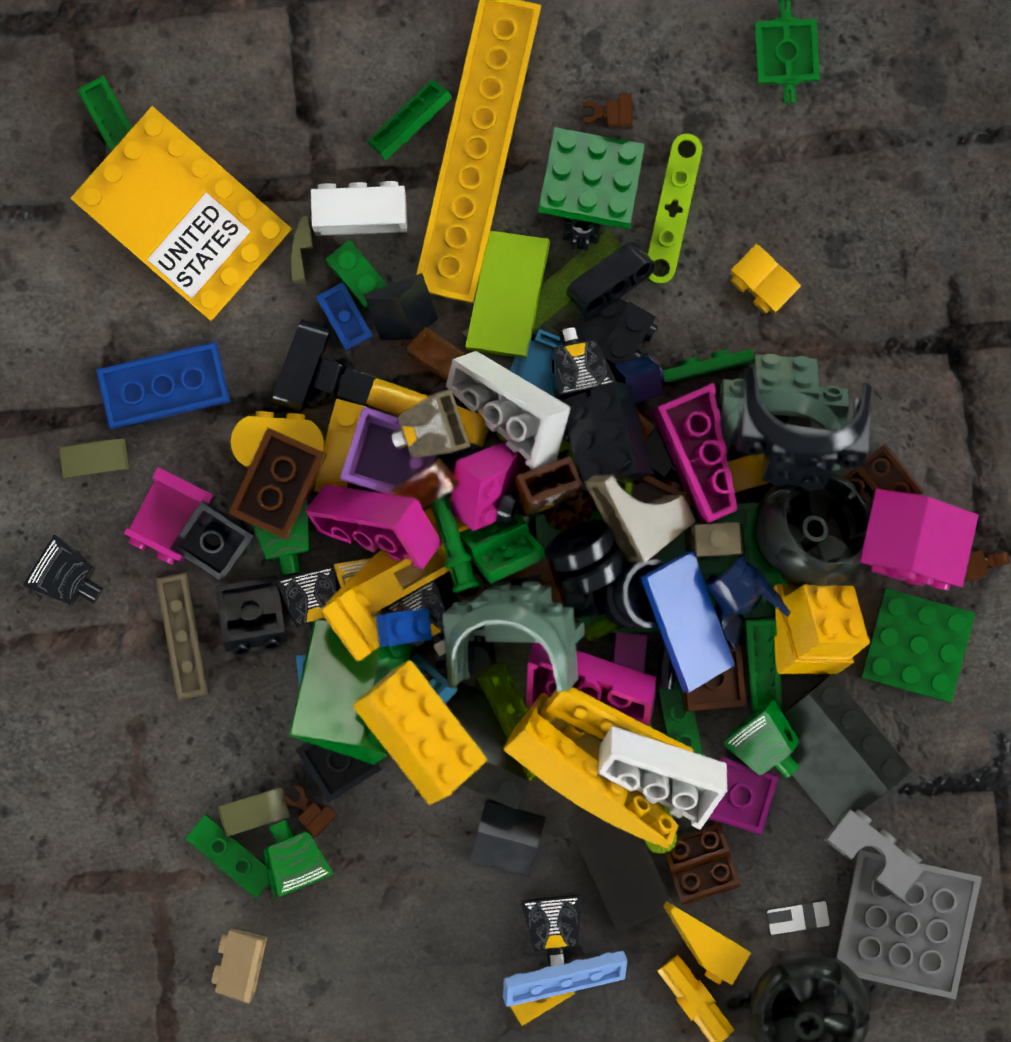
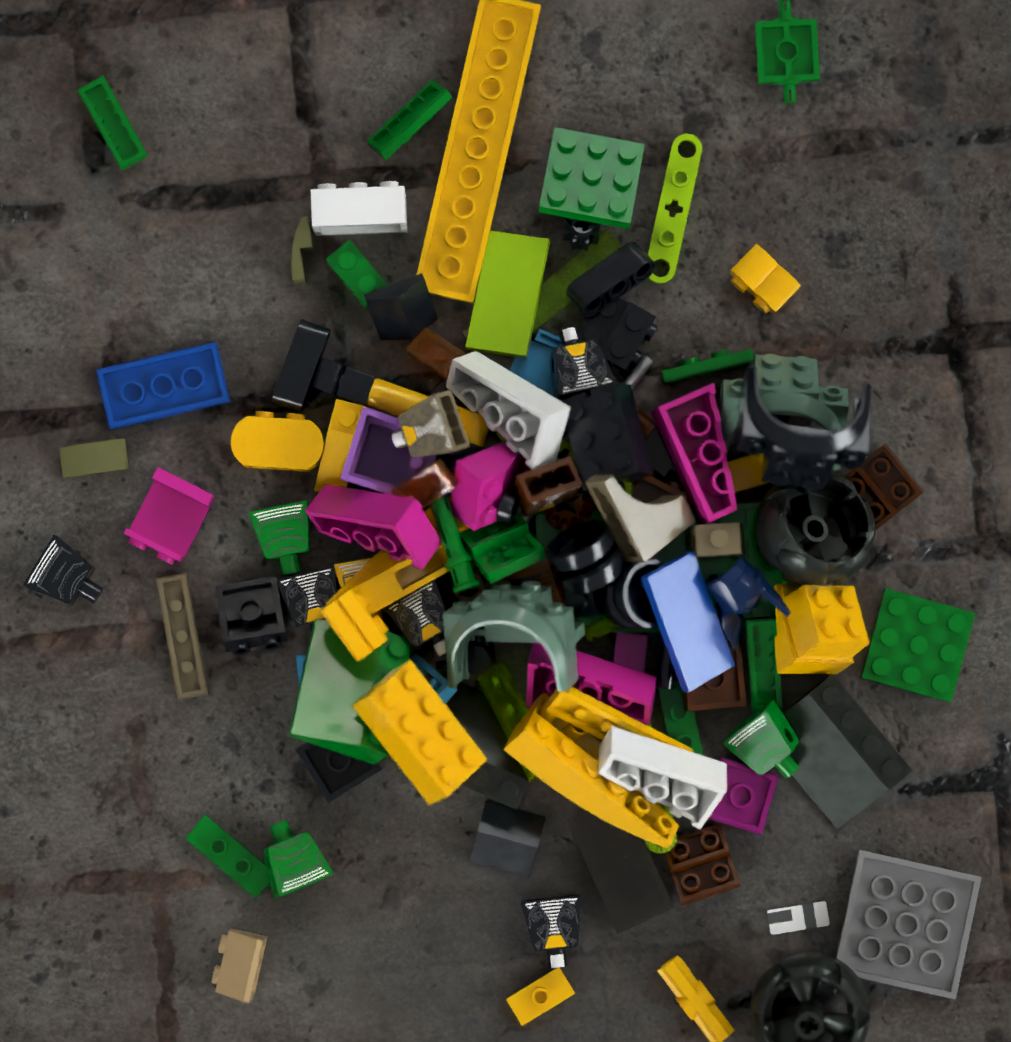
(181, 213): yellow plate -> none
(212, 540): black slope -> none
(253, 811): olive slope -> none
(277, 484): reddish brown brick -> none
(313, 816): reddish brown piece -> none
(344, 316): blue plate -> none
(403, 627): blue plate -> none
(564, 978): light blue plate -> none
(617, 112): reddish brown piece -> none
(643, 377): dark blue brick -> none
(710, 948): yellow slope -> none
(898, 868): light grey arch -> none
(918, 540): dark pink container -> none
(979, 564): reddish brown piece -> none

